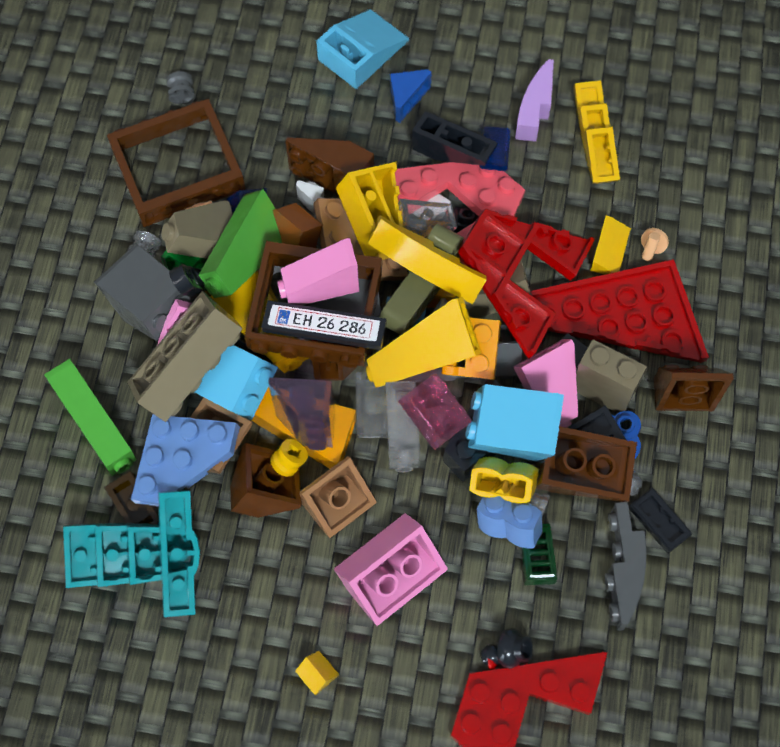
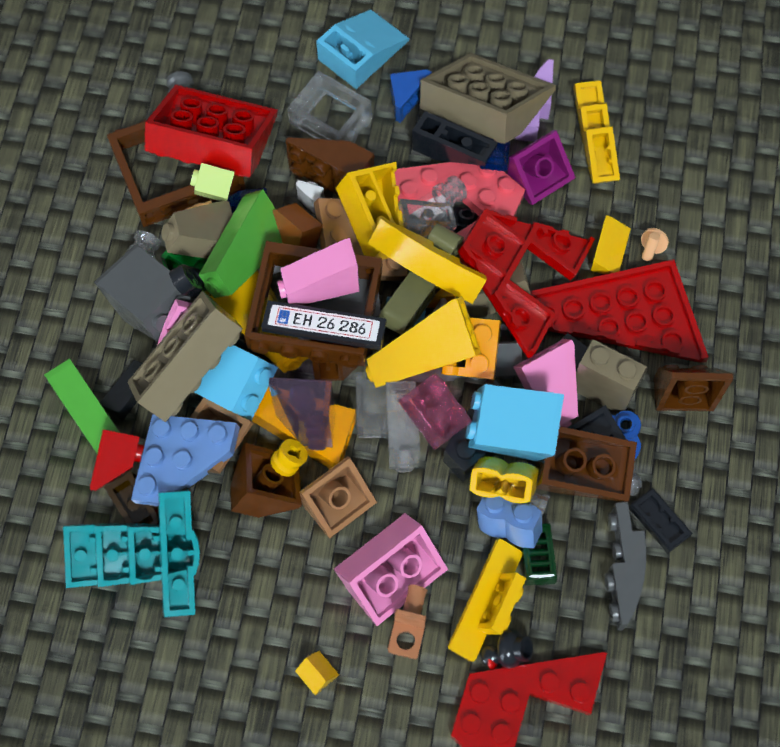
(114, 457): none -> red slope
(120, 398): none -> black slope
(209, 130): none -> red slope
(212, 182): none -> yellowish green brick
(309, 97): none -> clear window
(409, 621): none -> nougat bracket
(450, 191): none -> clear wheel
(484, 97): none -> dark tan slope
(490, 601): none -> yellow bracket
(541, 167): none -> magenta slope

